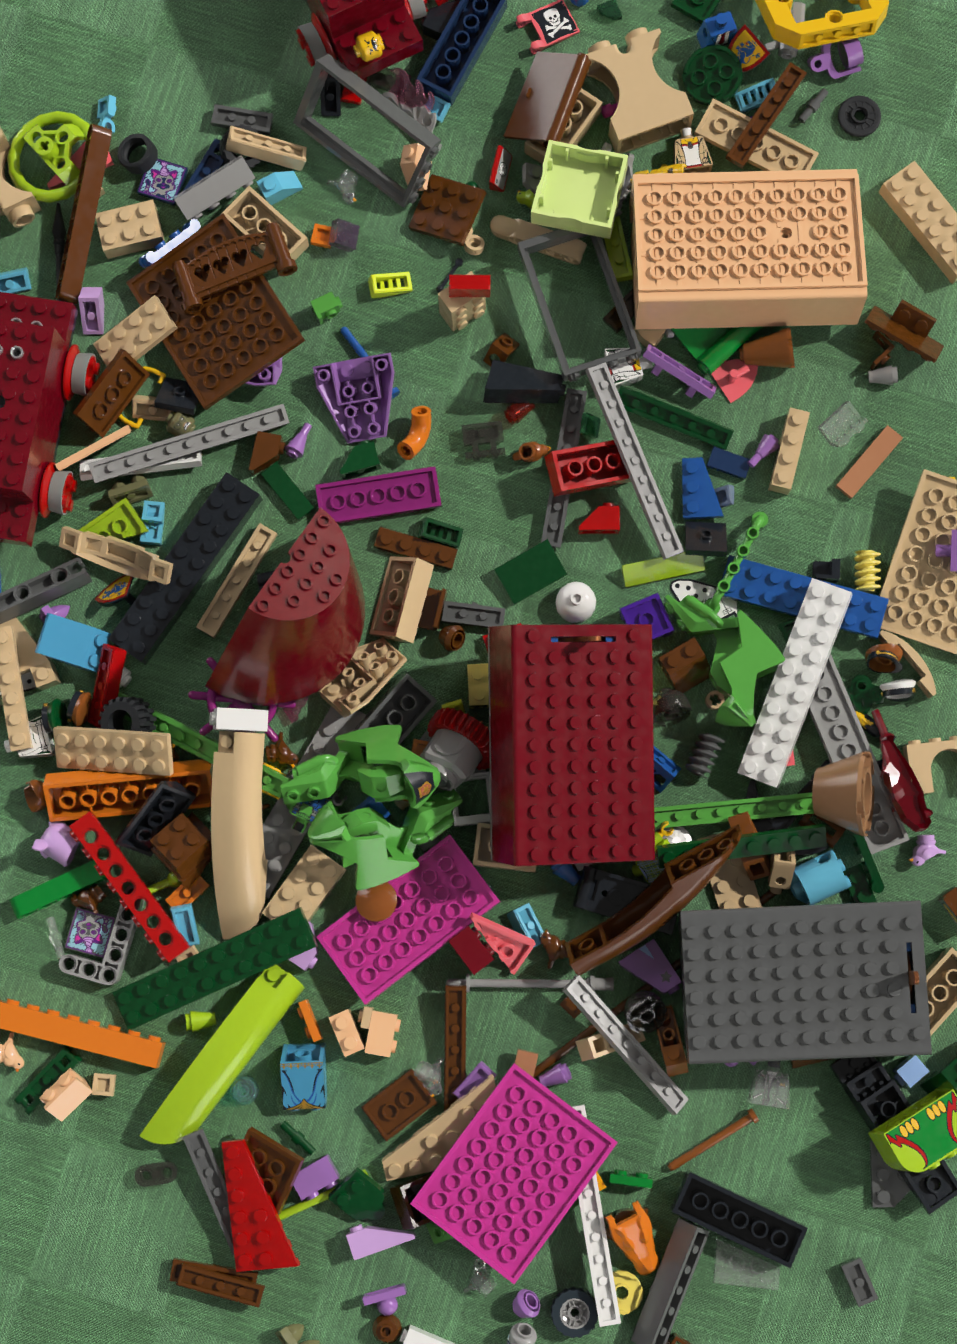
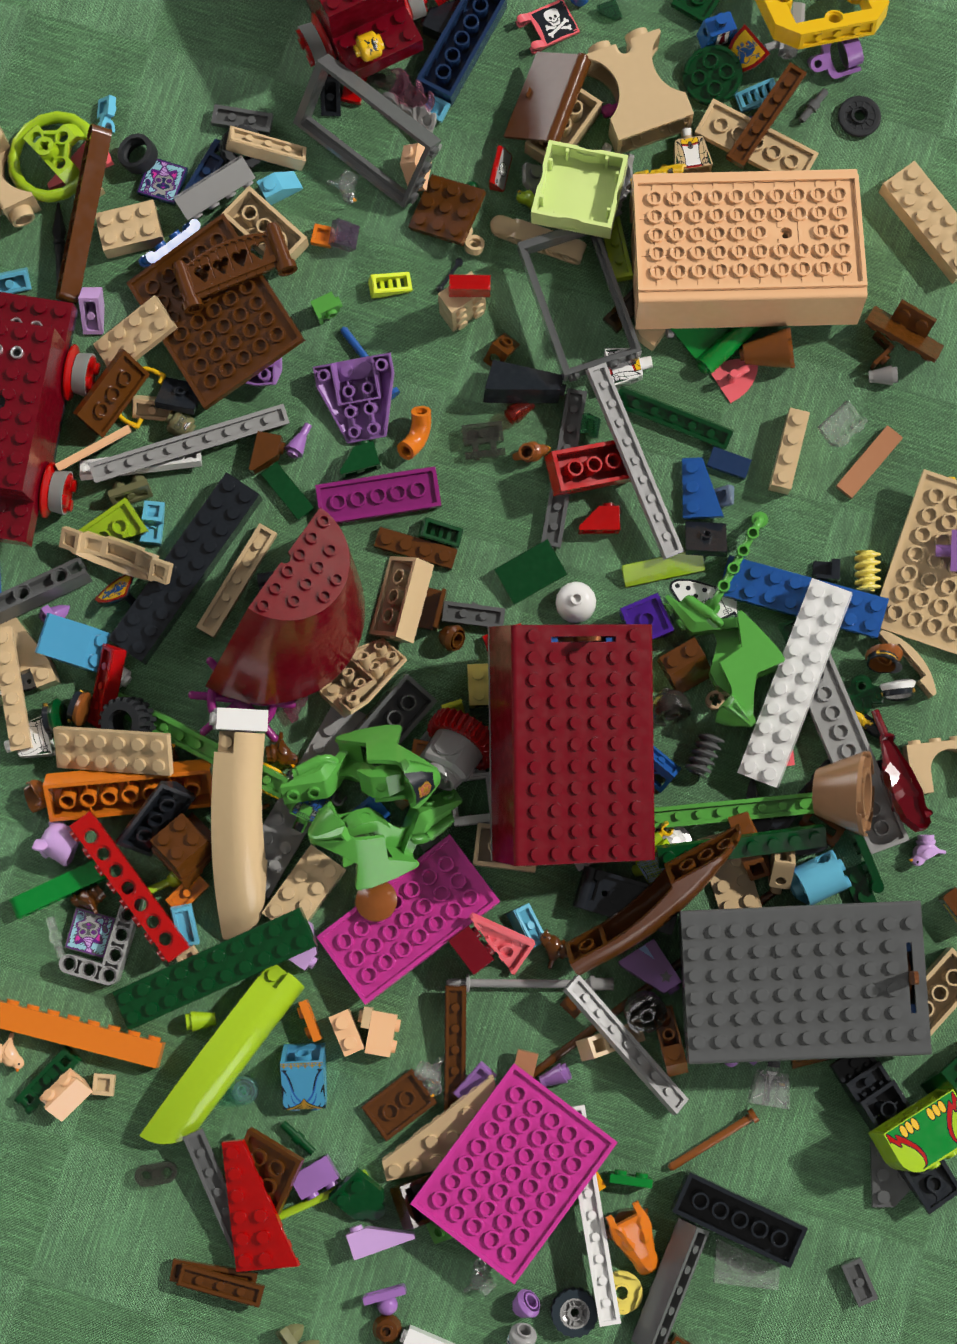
(566, 872): blue cone -> none
(695, 382): medium lavender hinge -> none
(767, 445): medium lavender cone -> none
(910, 1071): light blue brick -> none

